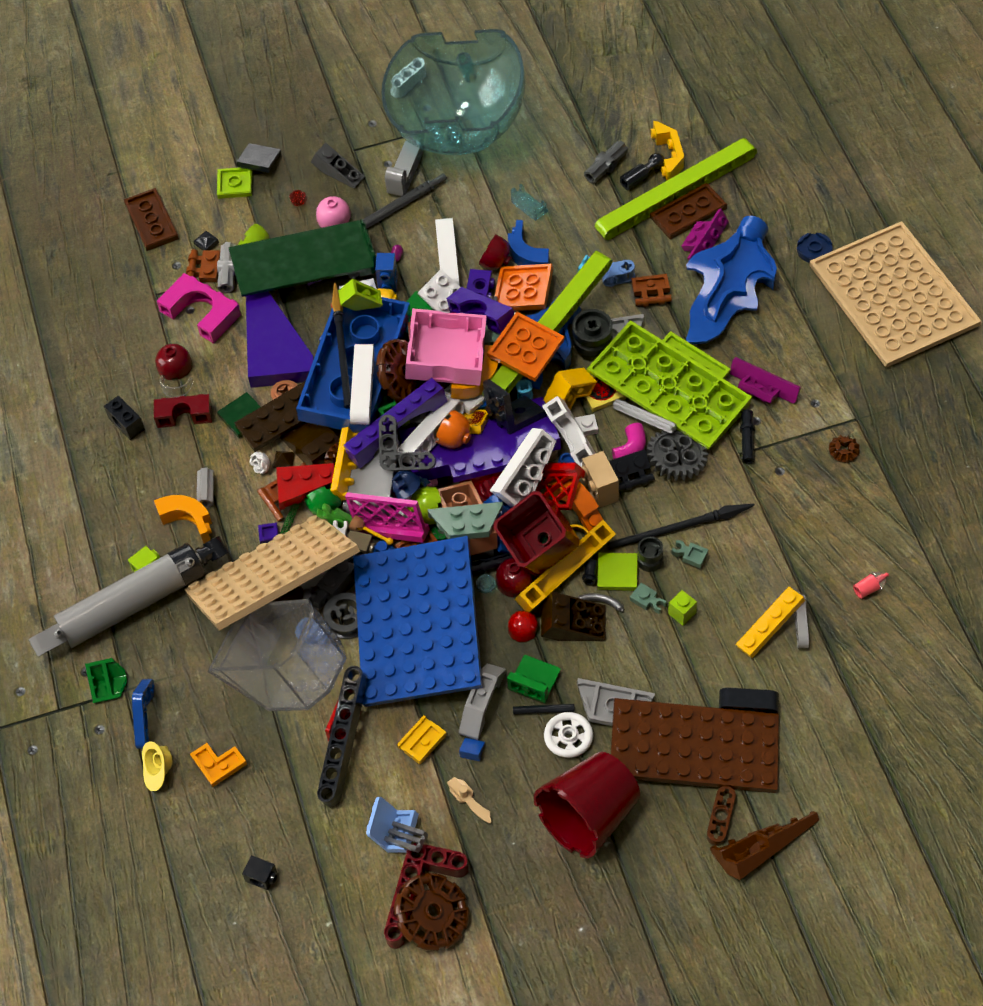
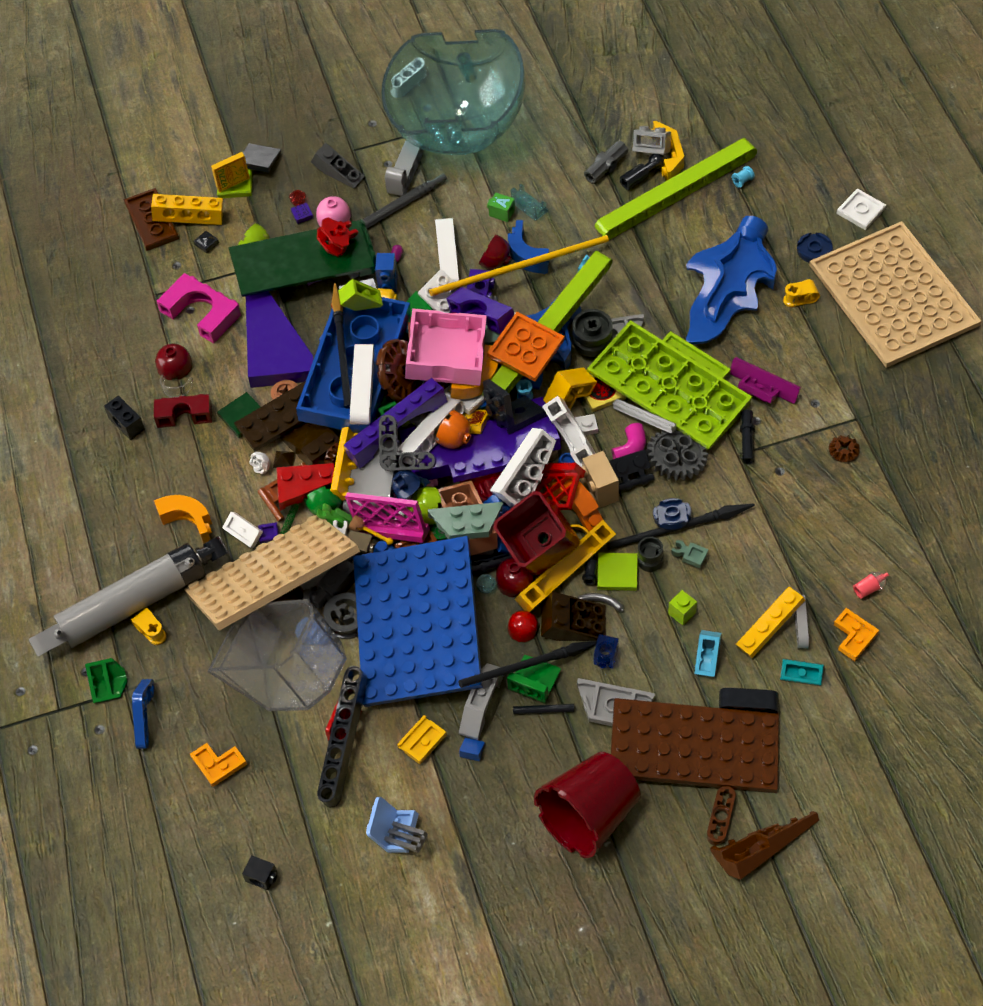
(142, 558): lime brick -> none
(149, 626): none -> yellow piece
(156, 764): light yellow piece -> none
(187, 209): none -> yellow brick
(205, 487): light grey axle -> none
(208, 268): dark orange plate -> none
(225, 269): light grey piece -> none
(230, 172): none -> yellow tile
(242, 529): none -> white plate
(301, 213): none -> dark purple tile
(336, 234): none -> red hinge
(419, 866): dark red beam -> none
(423, 920): reddish brown plate -> none
(463, 794): tan piece -> none
(501, 207): none -> bright green brick
(519, 265): none -> yellow piece
(524, 286): orange plate -> none
(563, 652): none -> black piece
(570, 750): white plate -> none
(606, 644): none -> clear blue brick
(618, 274): medium blue piece -> none
(646, 597): sand green plate -> none
(651, 285): dark orange plate -> none
(652, 141): none -> light grey window
(672, 514): none -> dark blue tile
(687, 210): reddish brown tile -> none
(705, 234): magenta bracket -> none
(707, 653): none -> medium azure arch
(743, 176): none -> medium azure bush
(801, 671): none -> teal slope
(803, 293): none -> yellow piece
(859, 633): none -> light orange plate
(861, 209): none -> white tile

